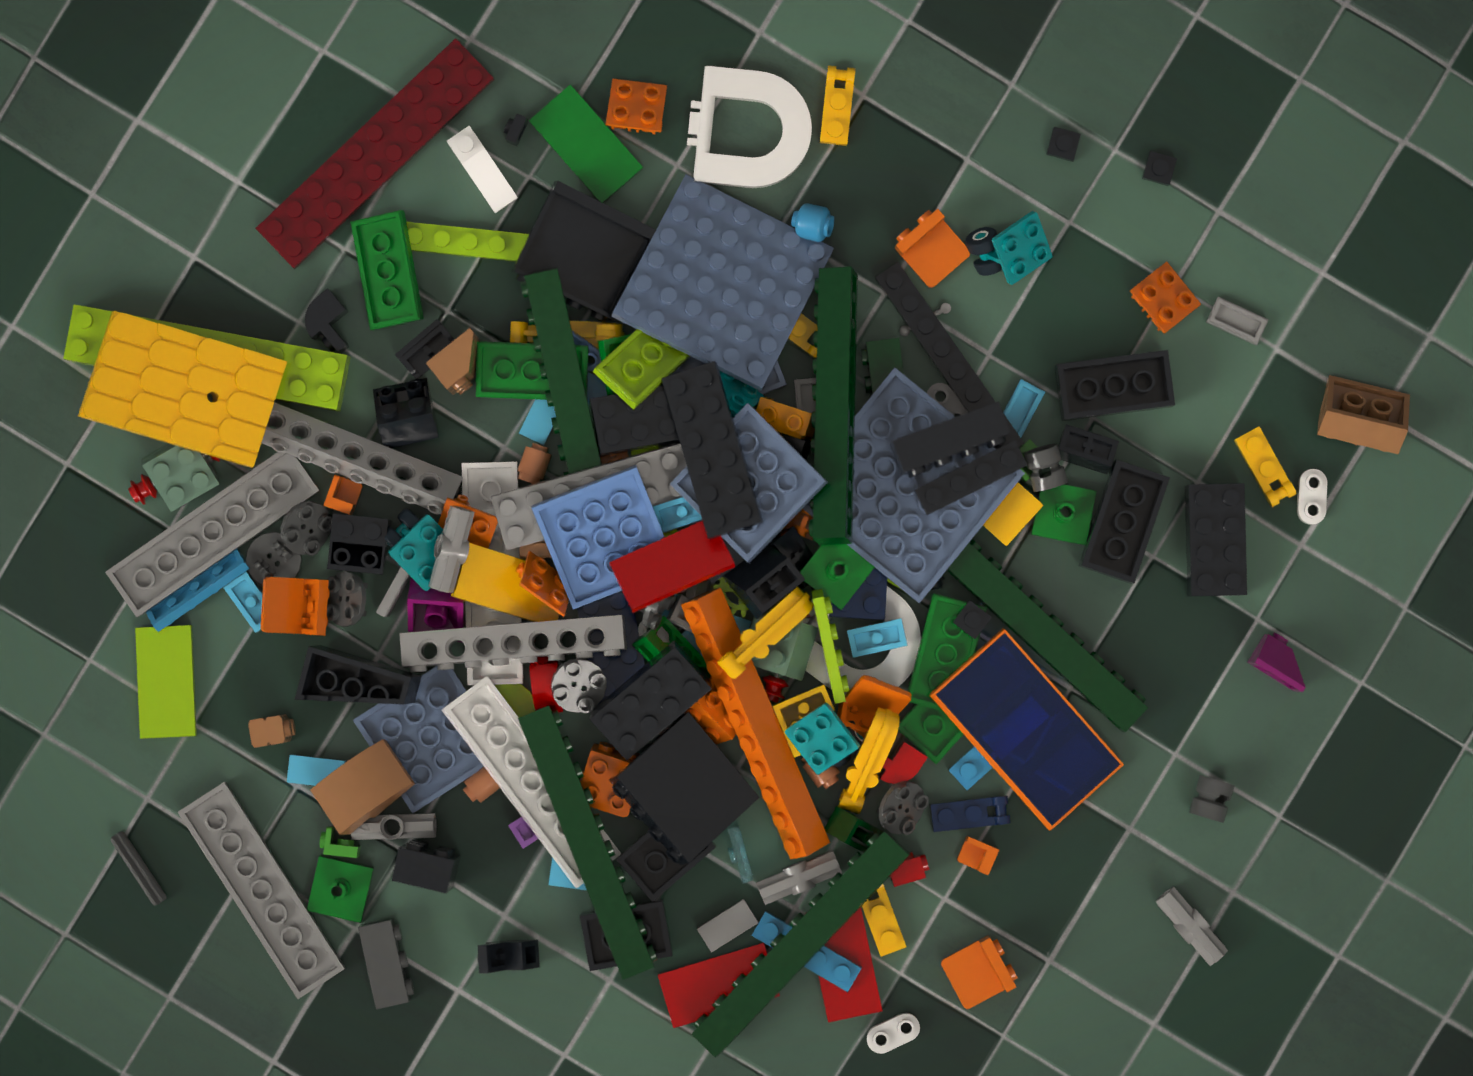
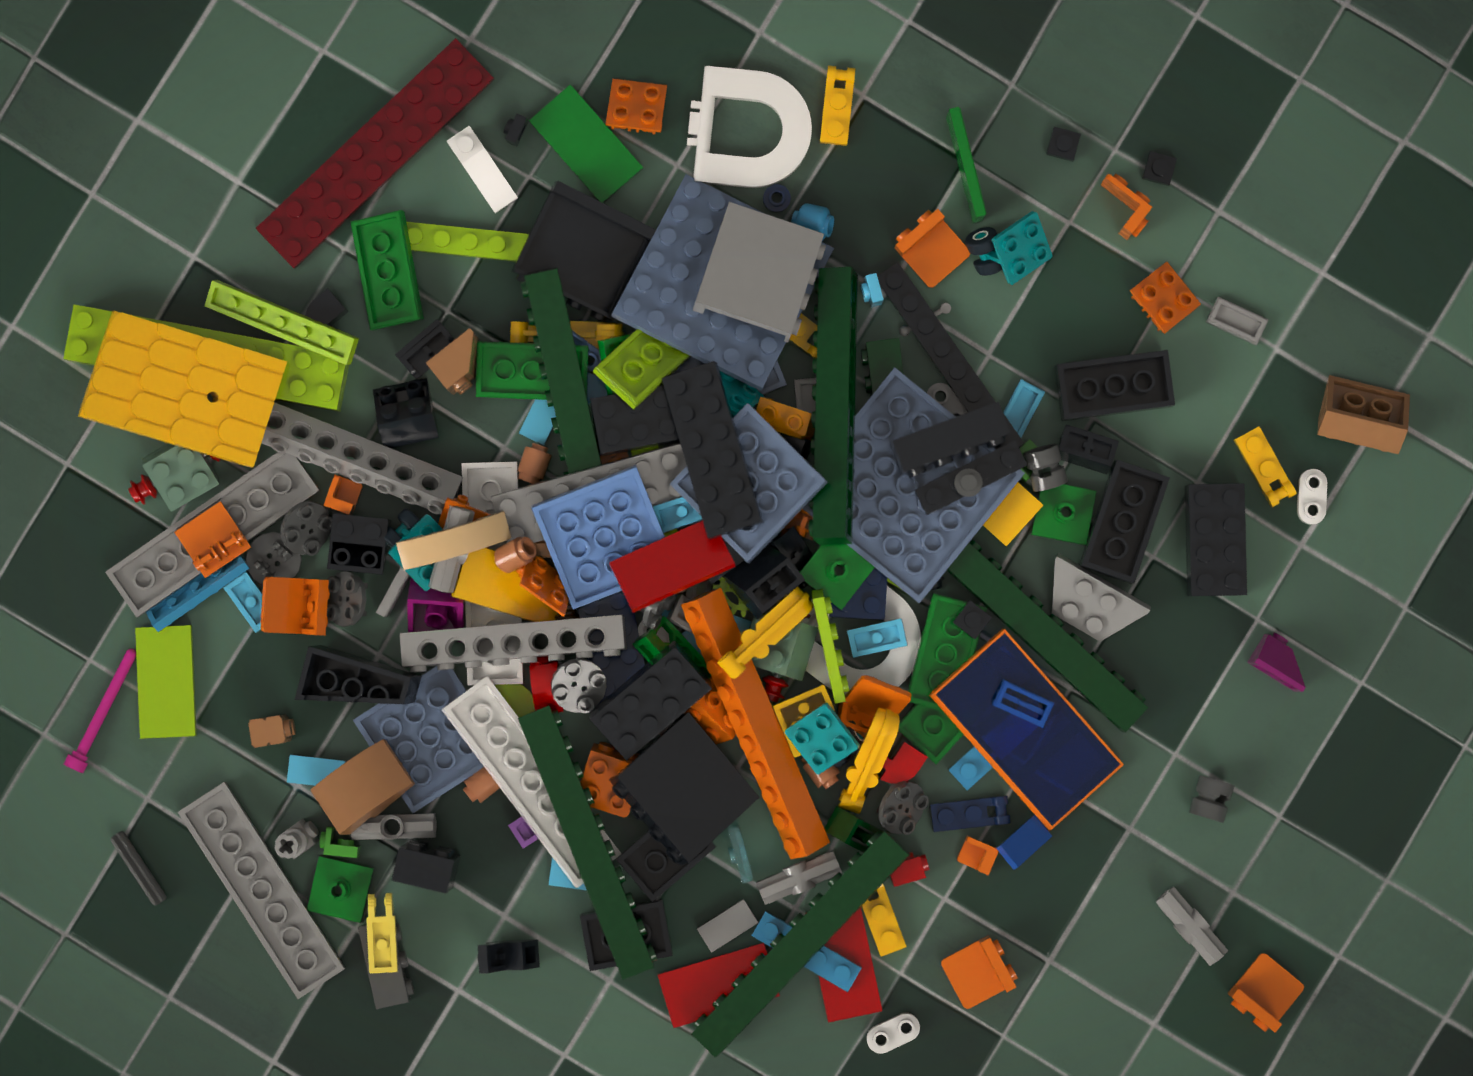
(78, 758): none -> dark pink piece
(212, 539): none -> orange hinge
(281, 322): none -> lime plate
(296, 839): none -> light grey connector
(382, 937): none -> light yellow hinge
(453, 541): none -> tan slope
(515, 554): none -> nougat brick
(570, 614): none -> dark brown bush
(760, 270): none -> light grey panel
(776, 207): none -> dark blue plate
(871, 290): none -> medium azure plate
(966, 164): none -> green tile
(968, 482): none -> dark grey plate
(1001, 693): none -> blue tile
(1024, 842): none -> blue tile
(1092, 601): none -> light grey wing
(1136, 201): none -> orange bracket
(1265, 992): none -> orange bracket

